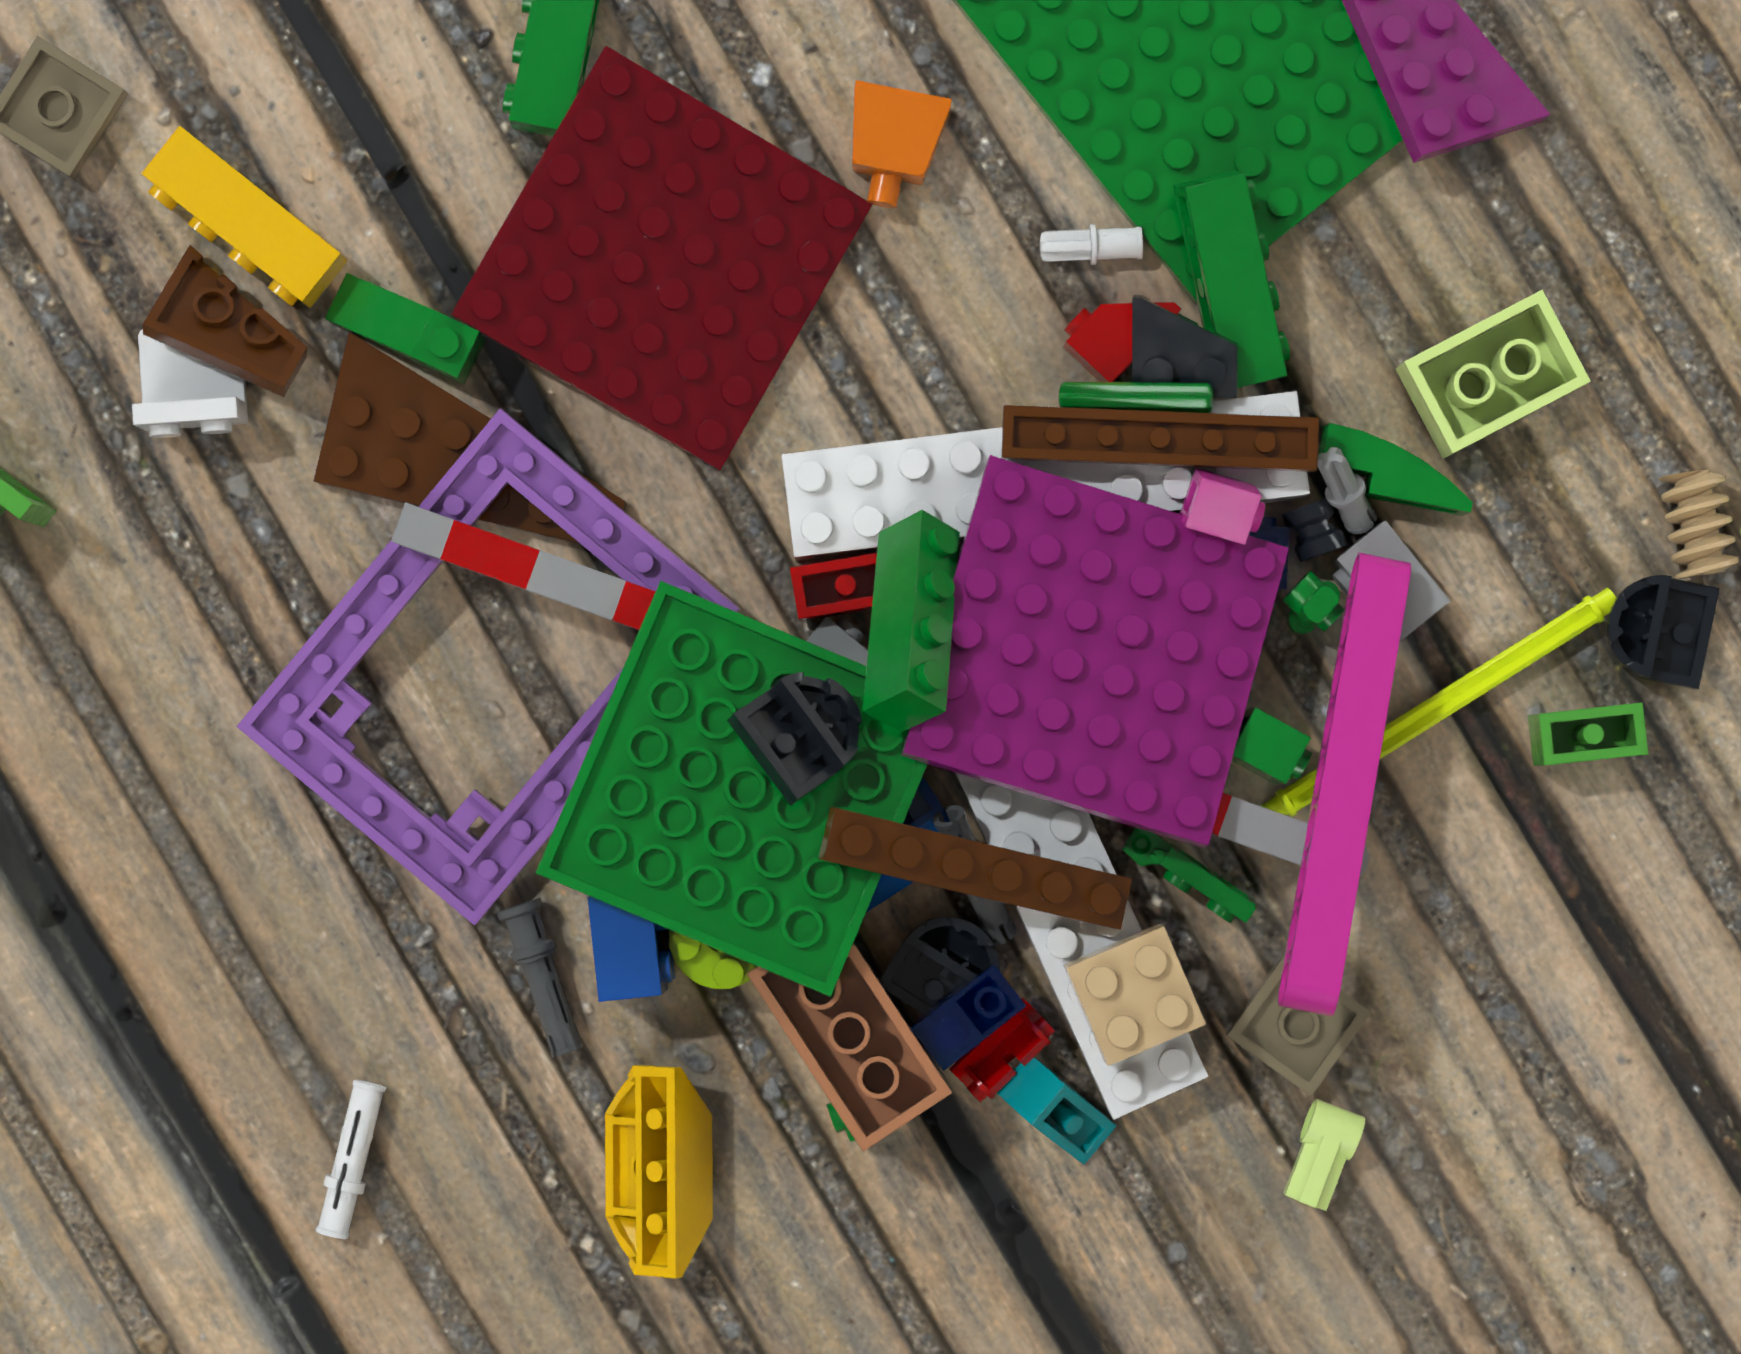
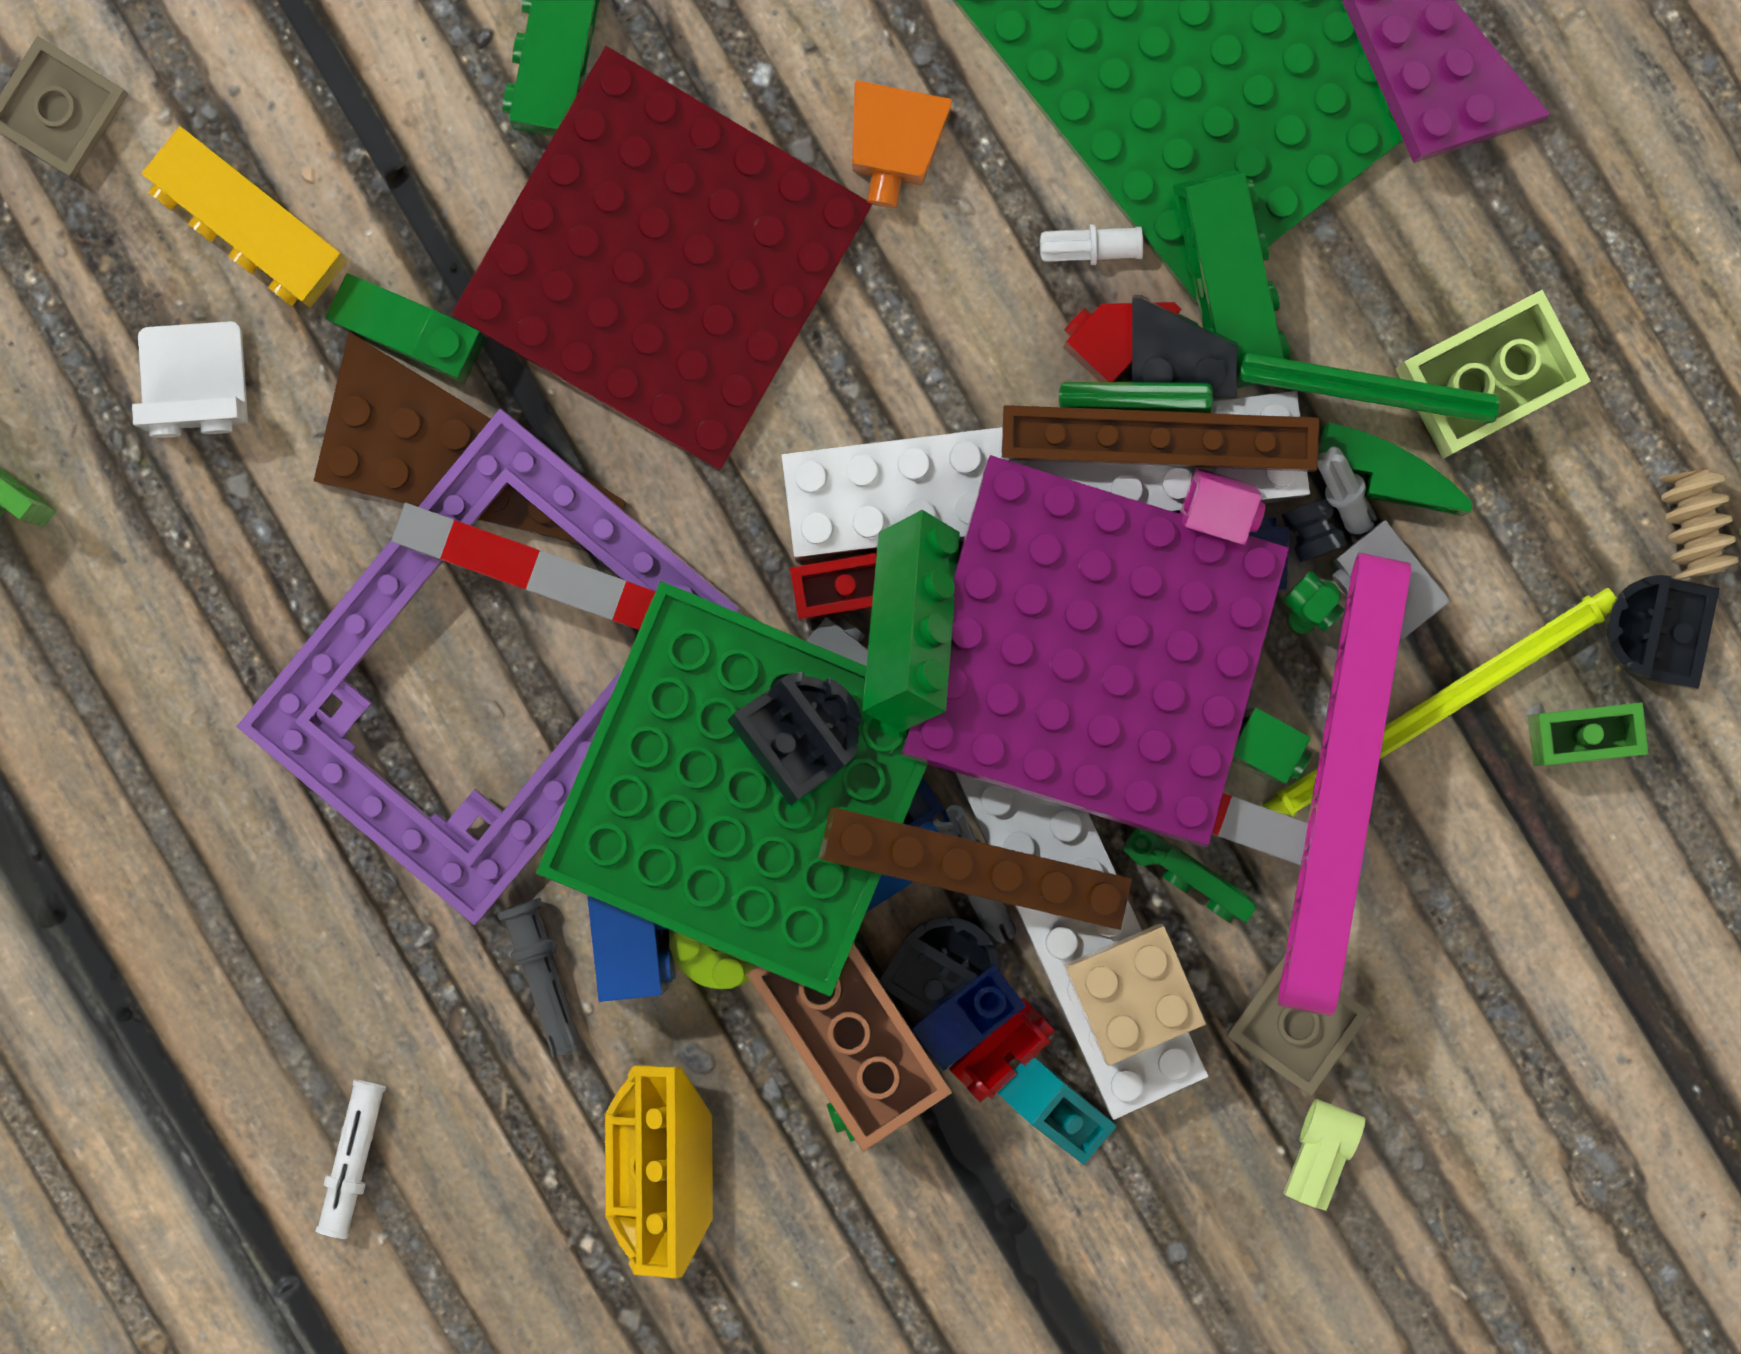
(219, 326): reddish brown wing -> none
(1370, 388): none -> green axle

